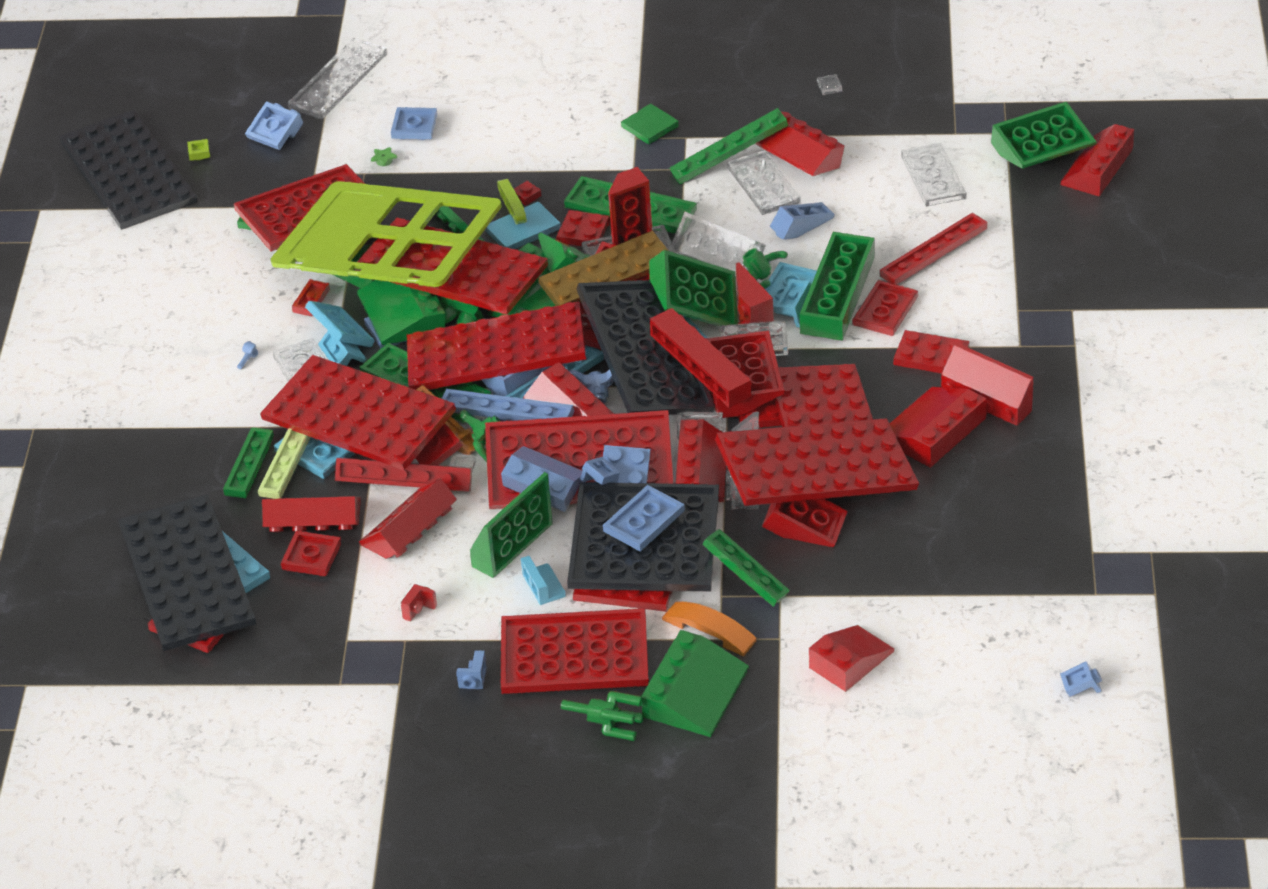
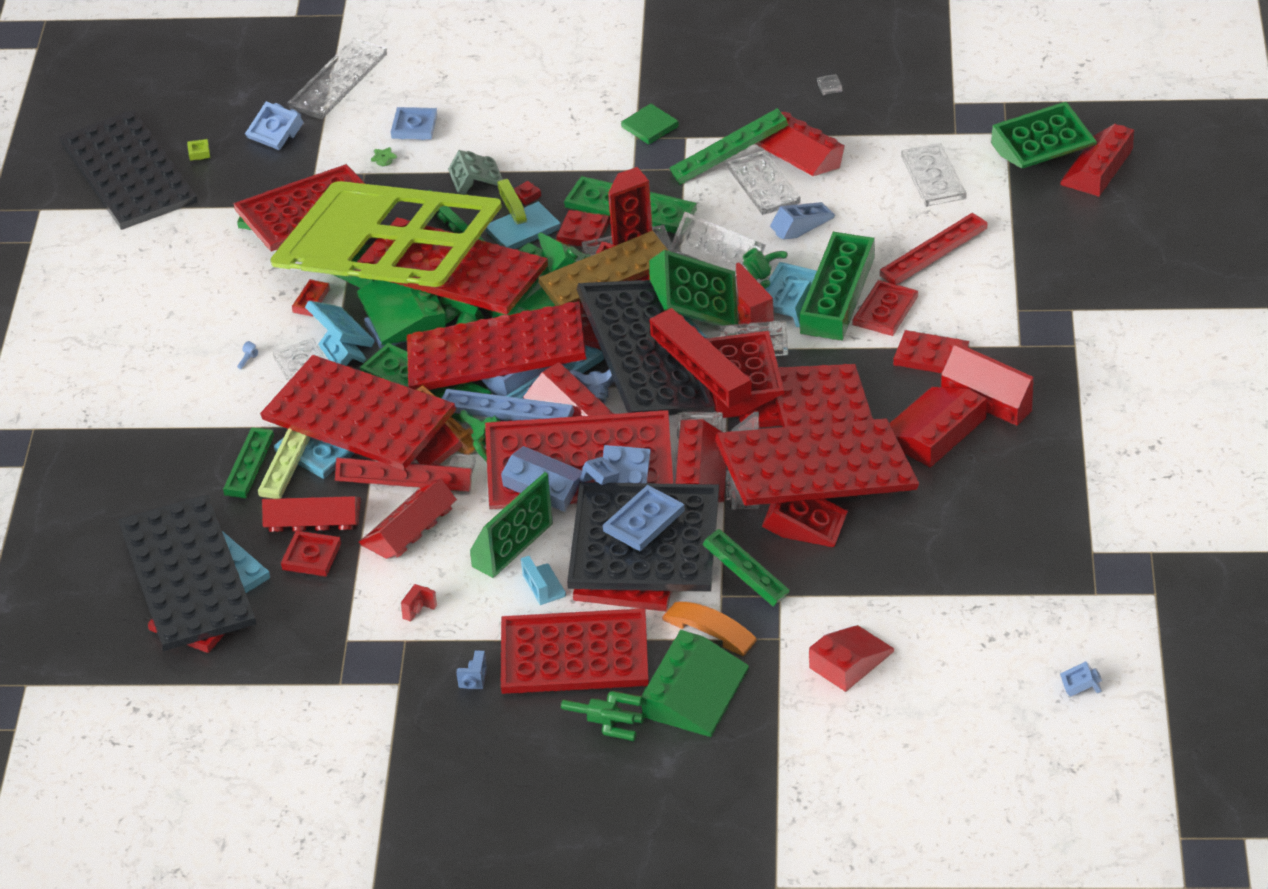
(470, 166): none -> sand green bracket

